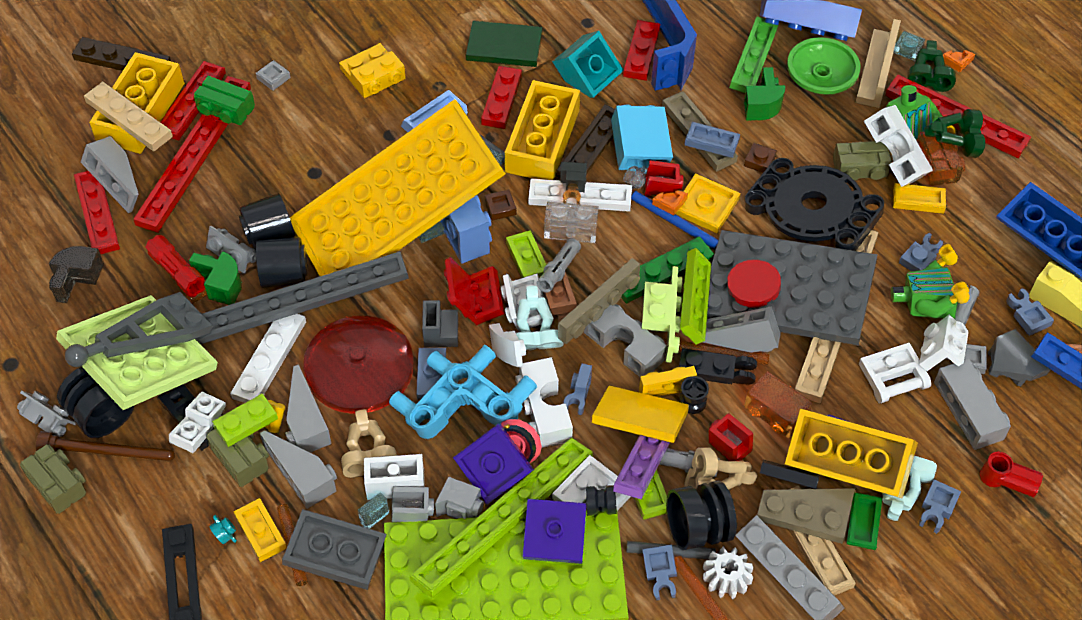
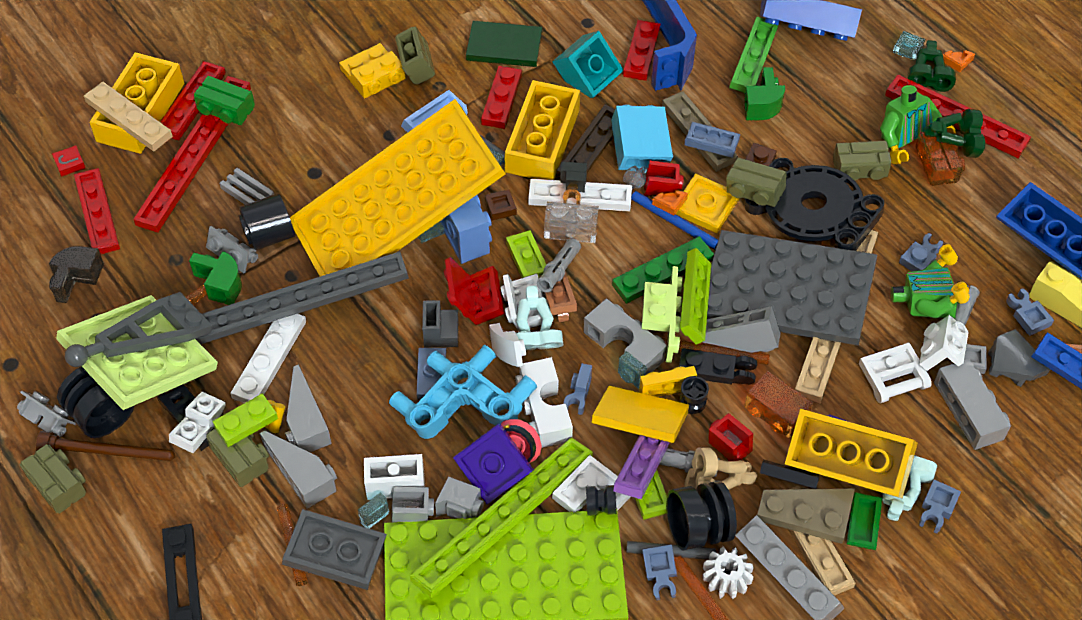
(68, 160): none -> red tile
(108, 54): dark brown plate -> none
(112, 169): light grey slope -> none
(164, 254): red axle -> none
(223, 529): teal plate -> none
(247, 184): none -> light grey tile
(260, 530): yellow plate -> none
(273, 75): light grey tile -> none
(281, 262): black piece -> none
(353, 460): tan piece -> none
(358, 364): clear red dish -> none
(415, 55): none -> olive brick
(554, 531): dark purple plate -> none
(595, 304): dark tan plate -> none
(631, 369): none -> clear light blue plate
(754, 283): red tile -> none
(756, 182): none -> olive brick
(823, 65): bright green dish -> none
(877, 66): tan fence -> none
(908, 159): white arch -> none
(919, 198): yellow tile -> none
(1010, 474): red piece -> none

